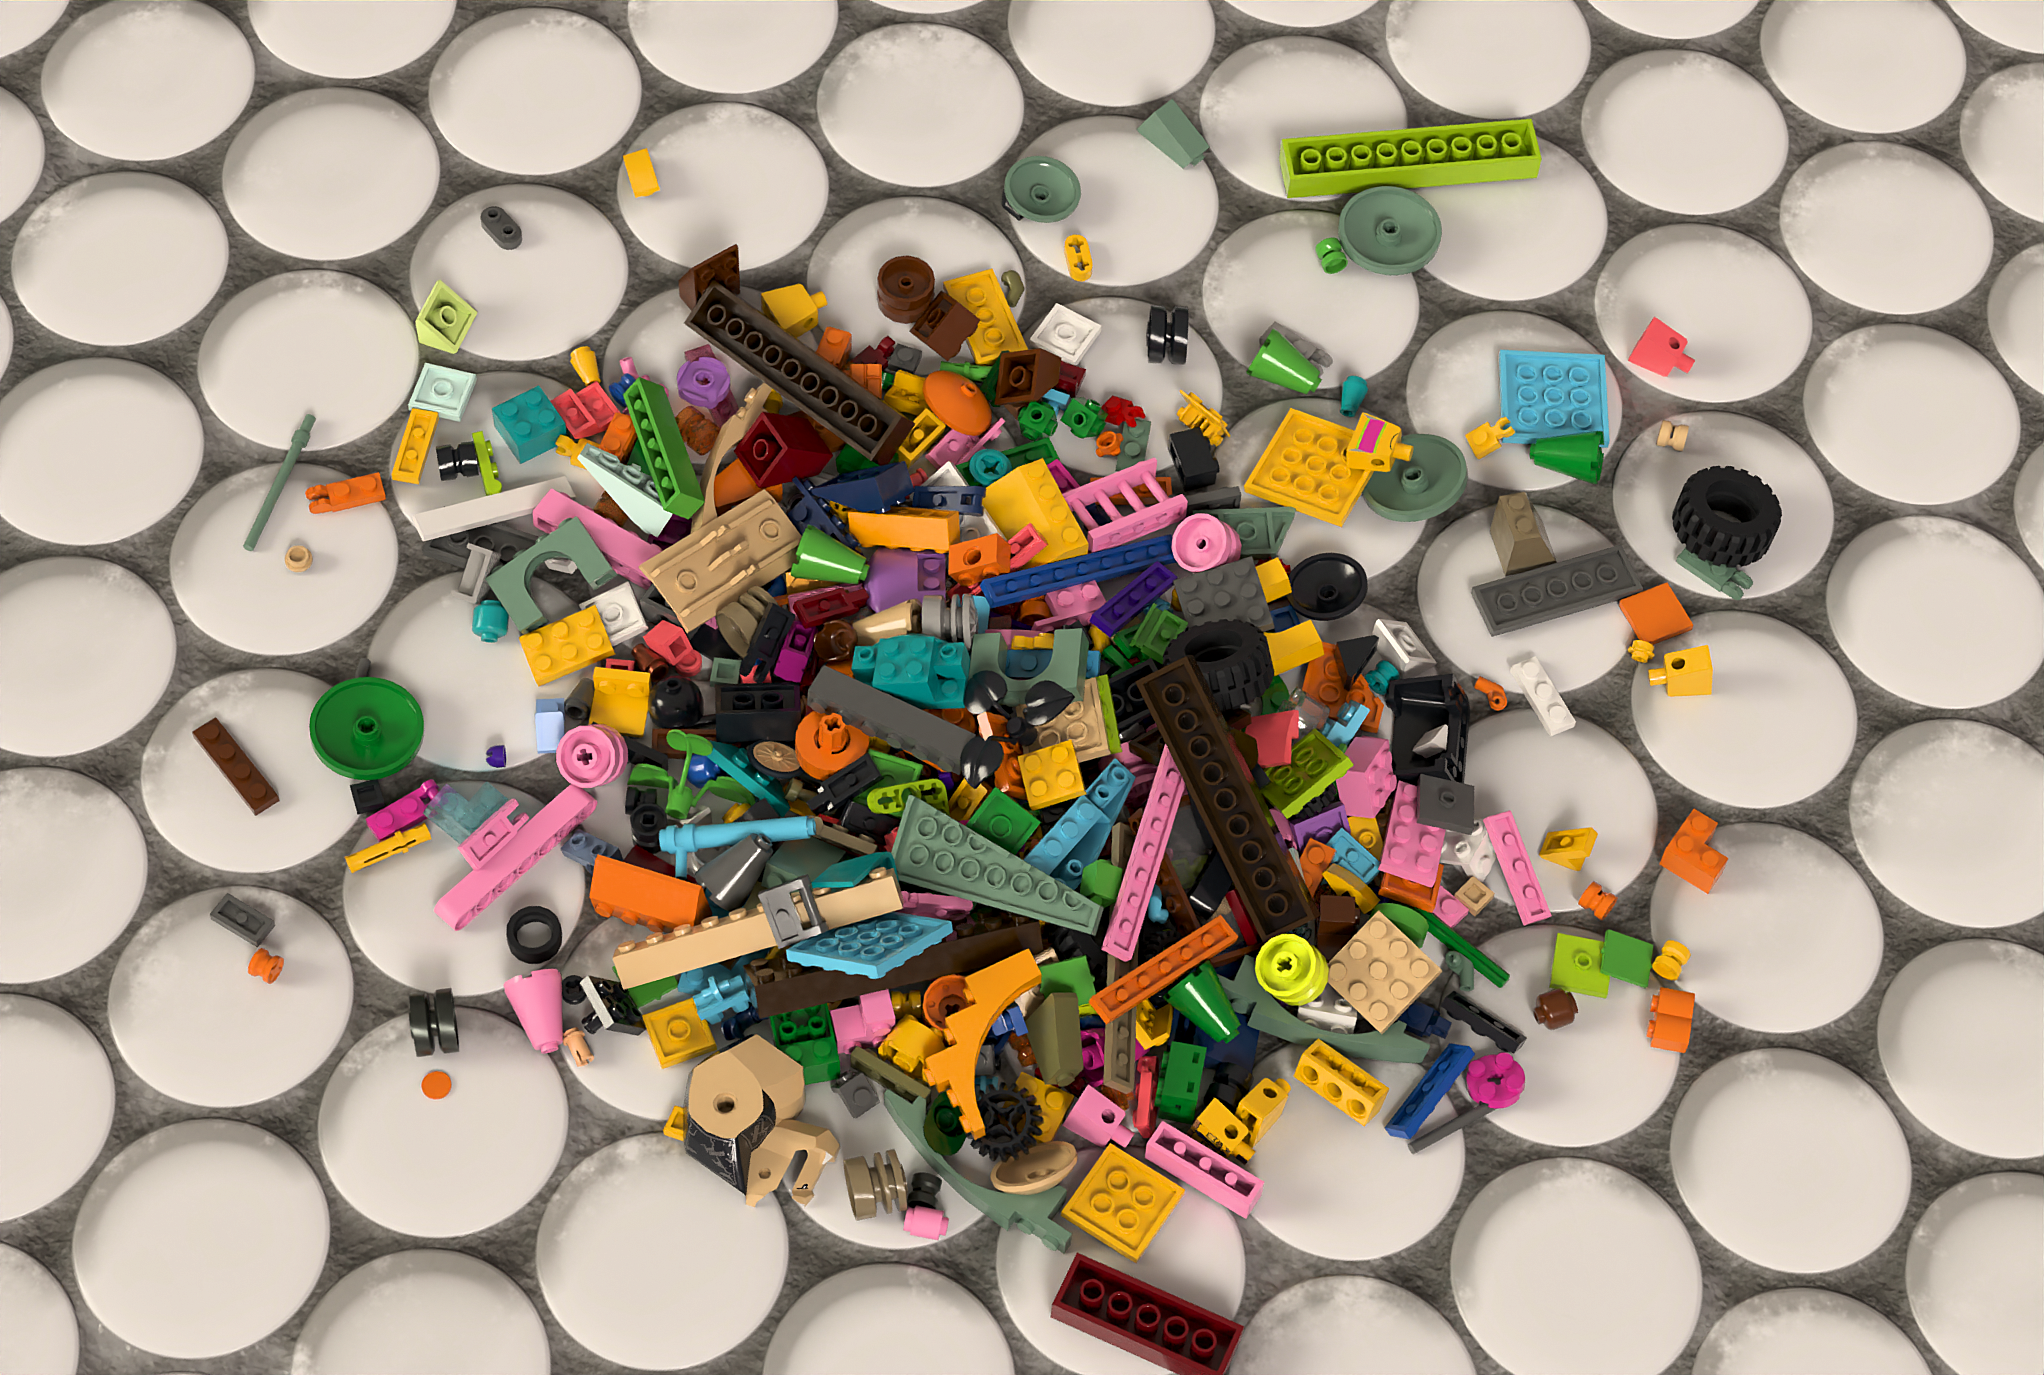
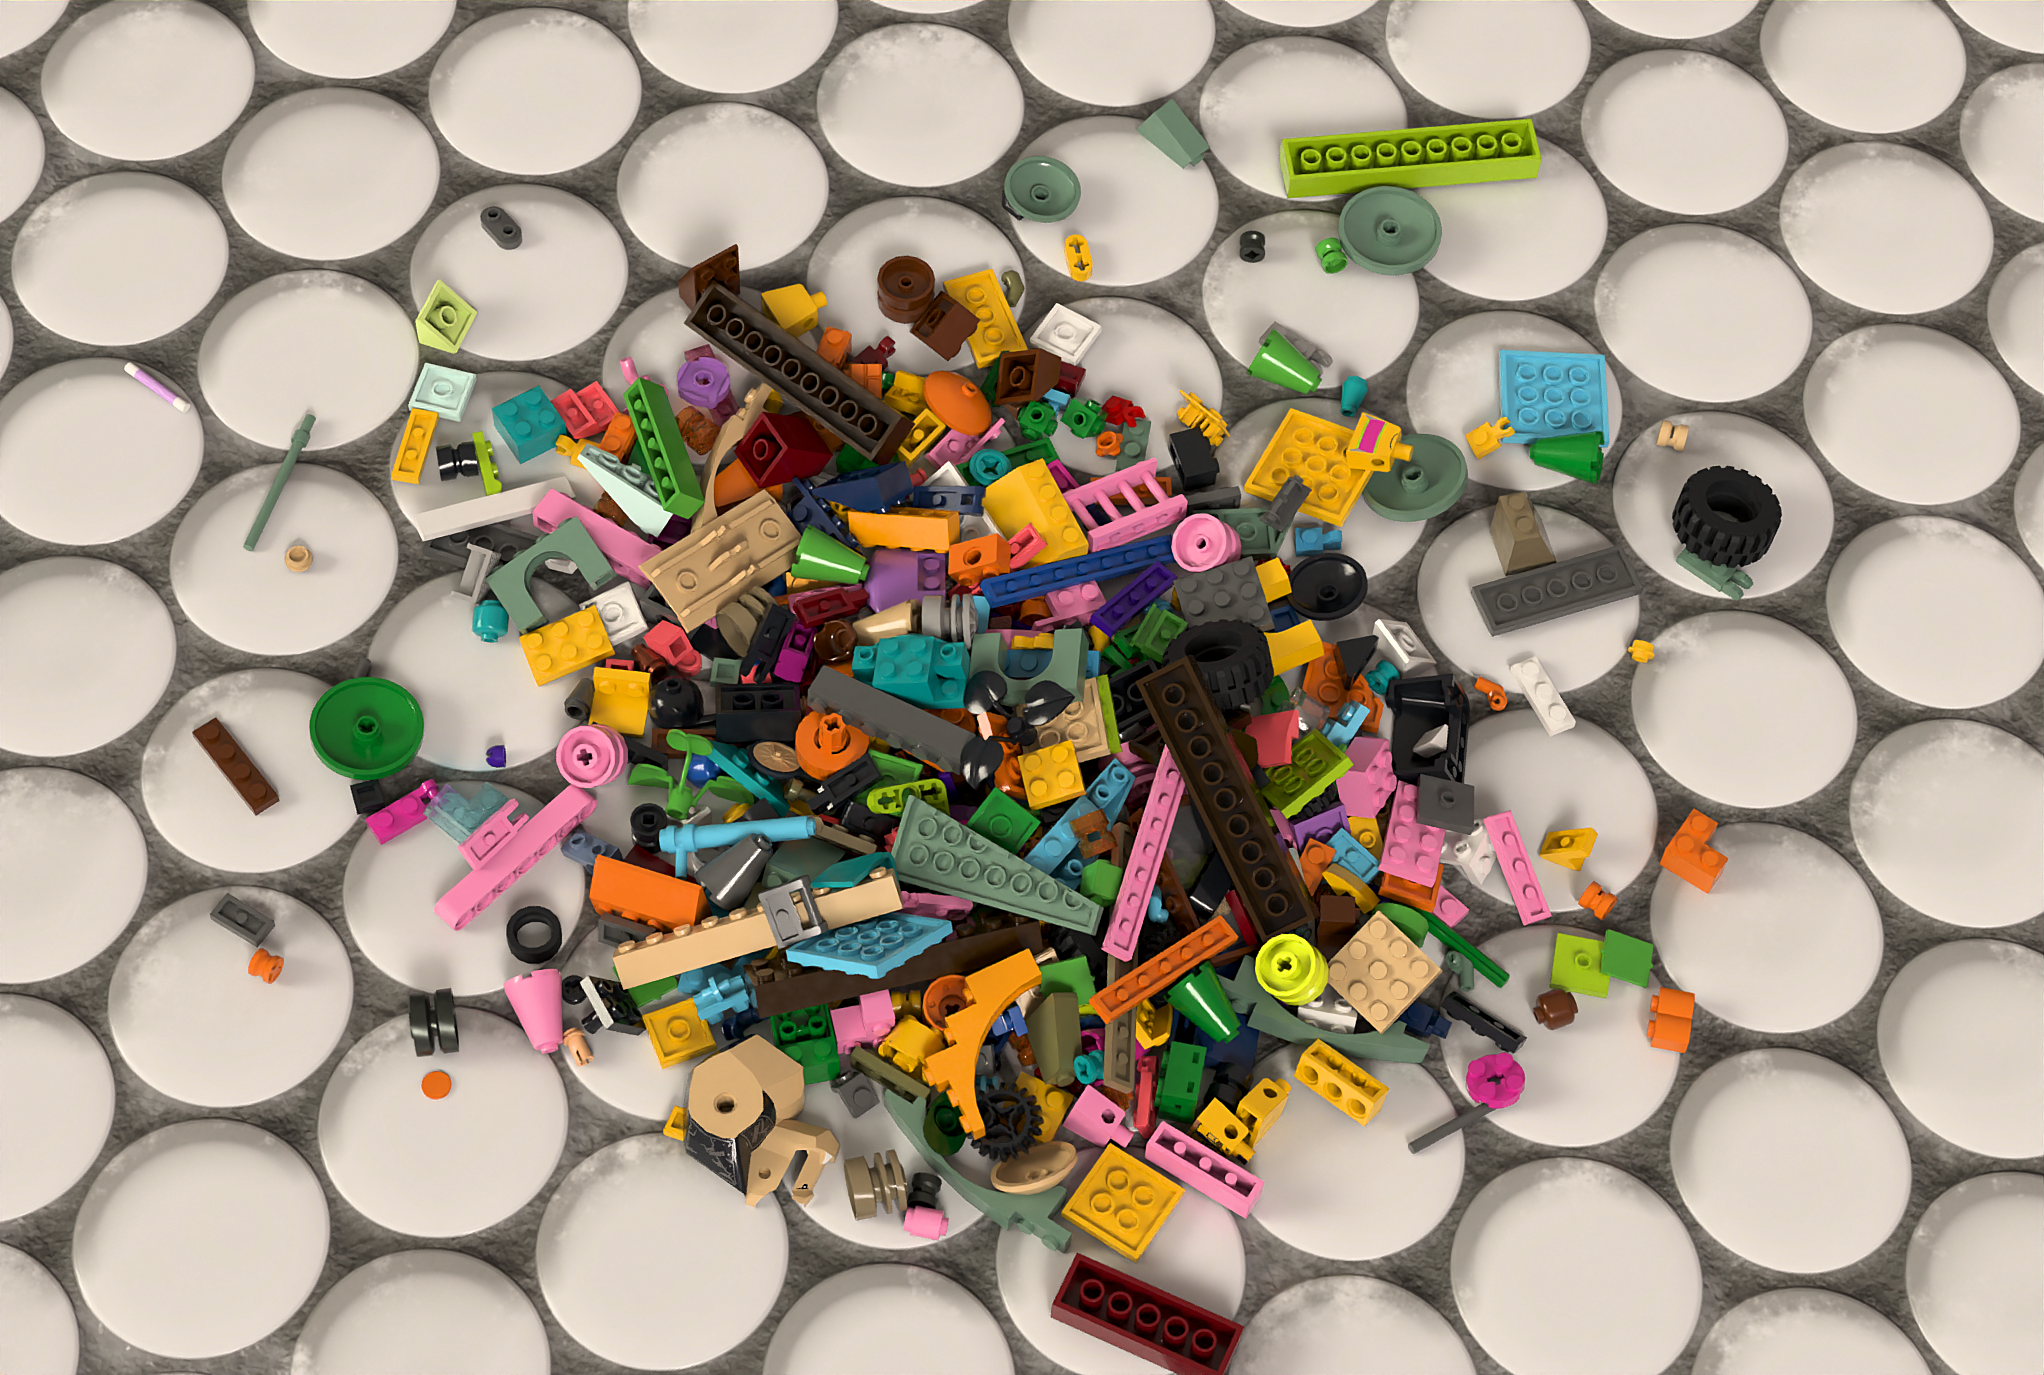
(157, 387): none -> lavender bar
(346, 494): orange hinge -> none
(399, 843): yellow pin -> none
(549, 724): light blue slope -> none
(585, 364): yellow cone -> none
(617, 930): none -> dark grey plate
(618, 389): blue wheel -> none
(637, 797): black wheel -> none
(641, 173): yellow slope -> none
(905, 359): dark grey plate -> none
(967, 800): yellow slope -> none
(968, 370): bright green pin -> none
(1089, 824): none -> clear orange wheel
(1089, 1066): none -> teal wheel
(1167, 334): black wheel -> none
(1252, 246): none -> pearl dark grey wheel
(1286, 503): none -> dark grey hinge
(1312, 541): none -> dark azure plate
(1429, 1091): blue plate -> none
(1474, 895): tan plate -> none
(1656, 614): orange tile -> none
(1661, 350): coral torso -> none
(1672, 958): yellow wheel -> none
(1685, 672): yellow torso -> none

